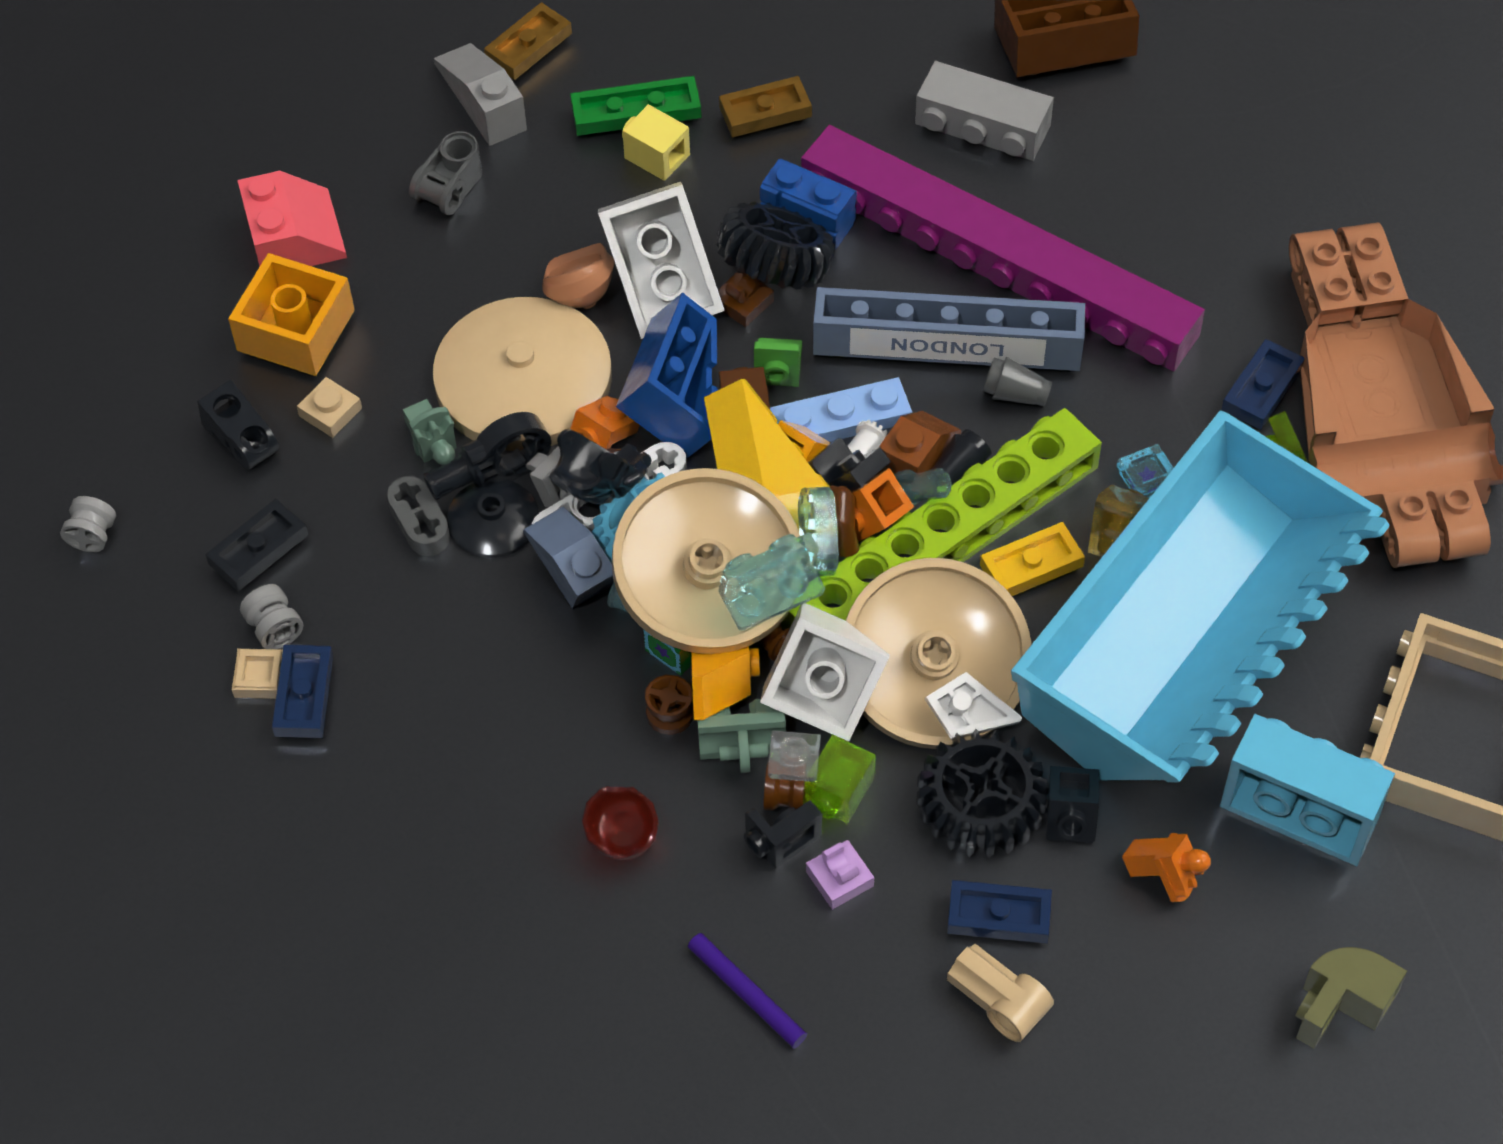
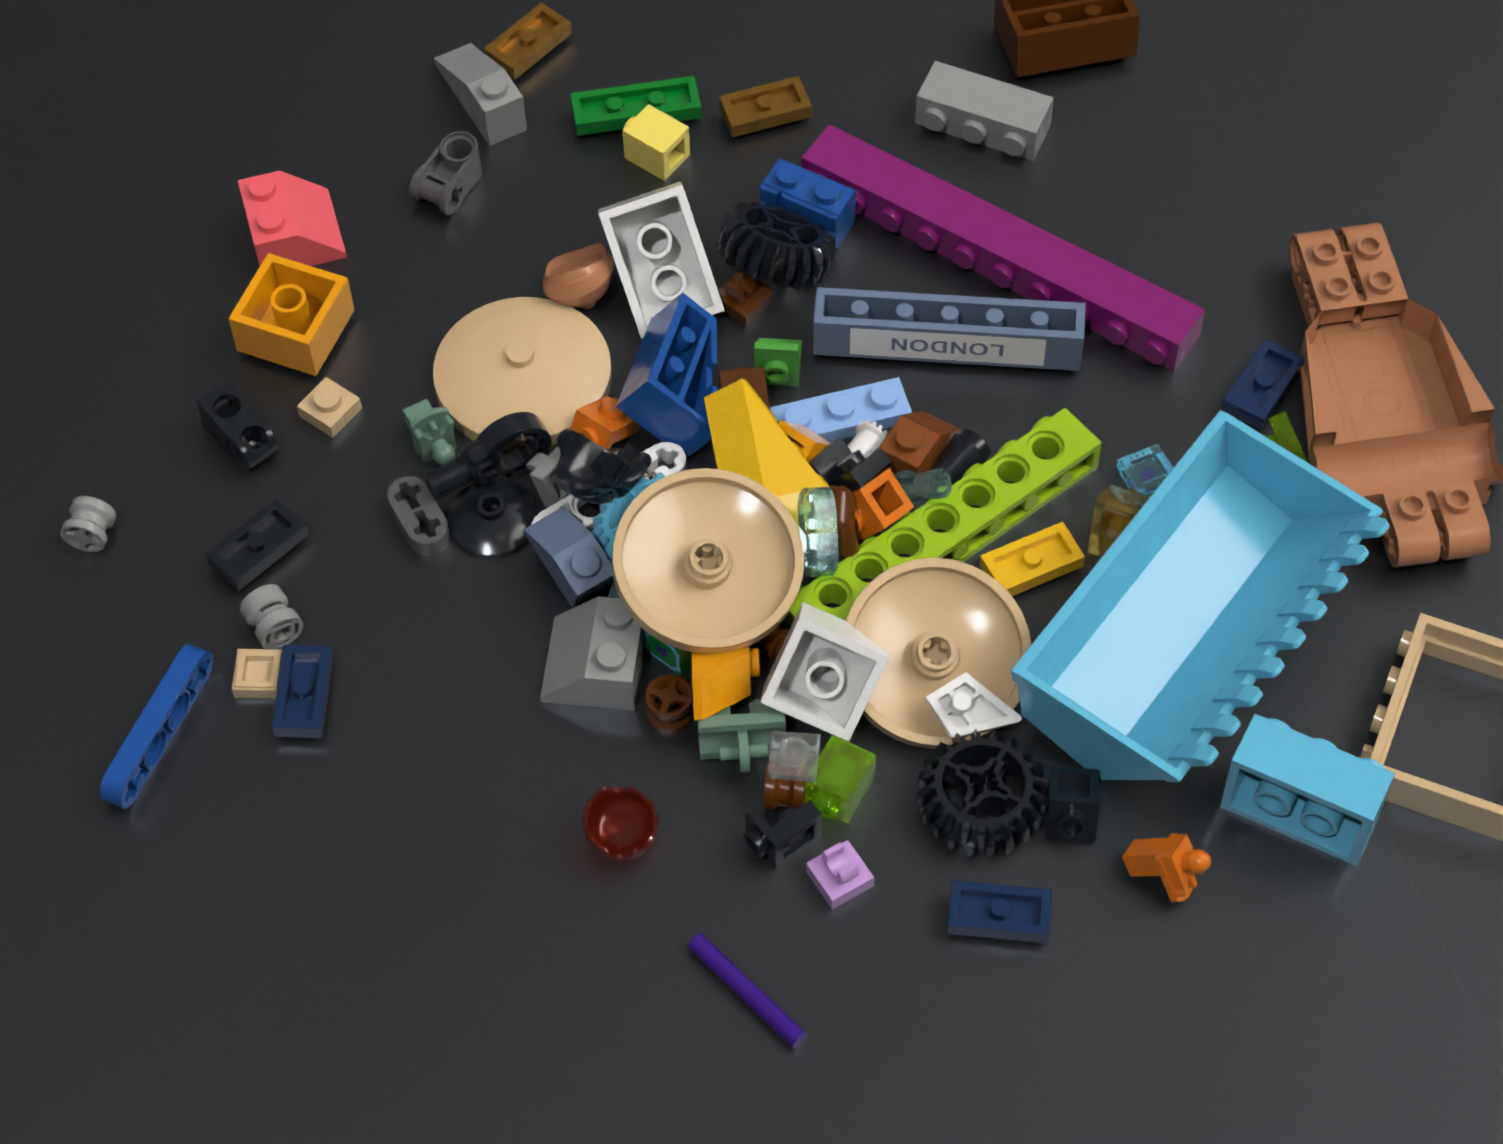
(156, 726): none -> blue beam
(594, 657): none -> light grey slope
(771, 581): clear light blue bracket -> none
(1011, 1001): tan piece -> none
(1016, 383): dark grey cone -> none
(1347, 981): olive brick -> none

